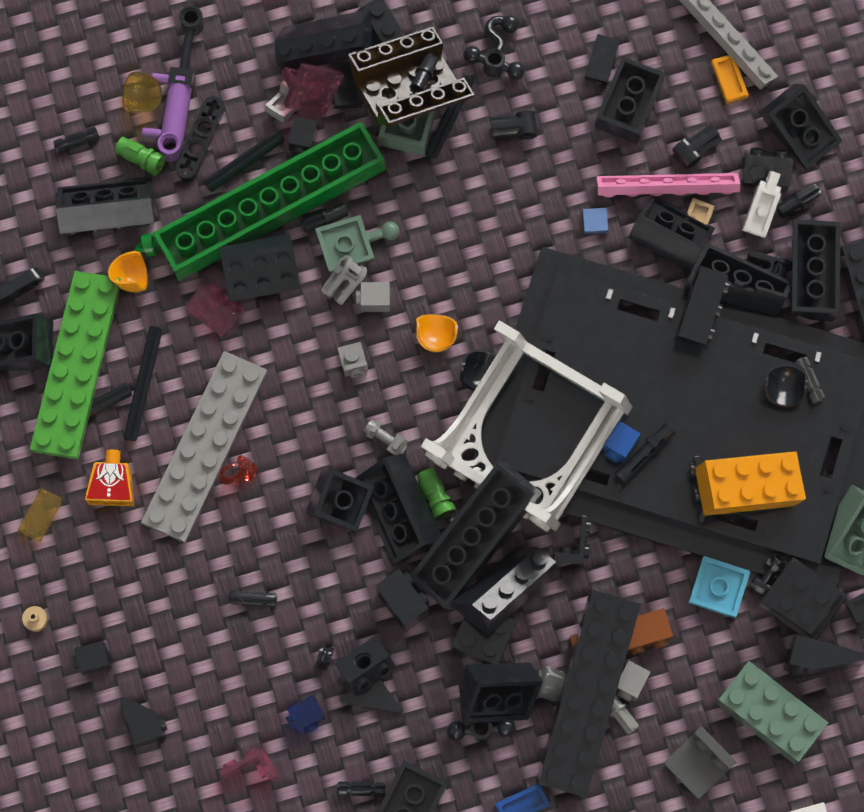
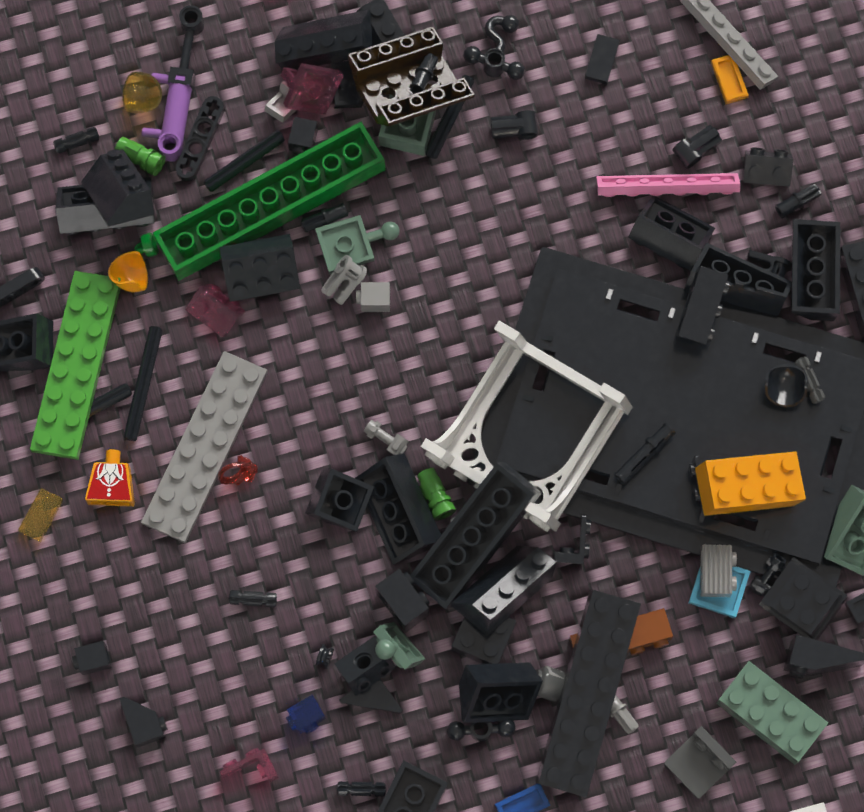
(39, 622): tan tile -> none
(118, 189): none -> black slope
(353, 360): light grey bracket -> none
(395, 644): none -> sand green plate
(436, 332): light orange helmet -> none
(474, 367): black helmet -> none
(595, 221): medium blue tile -> none
(621, 443): blue brick -> none
(630, 100): black brick -> none
(632, 681): light grey brick -> none
(700, 210): tan tile -> none
(716, 571): none -> light grey brick
(763, 206): white hinge -> none
(801, 125): black slope -> none

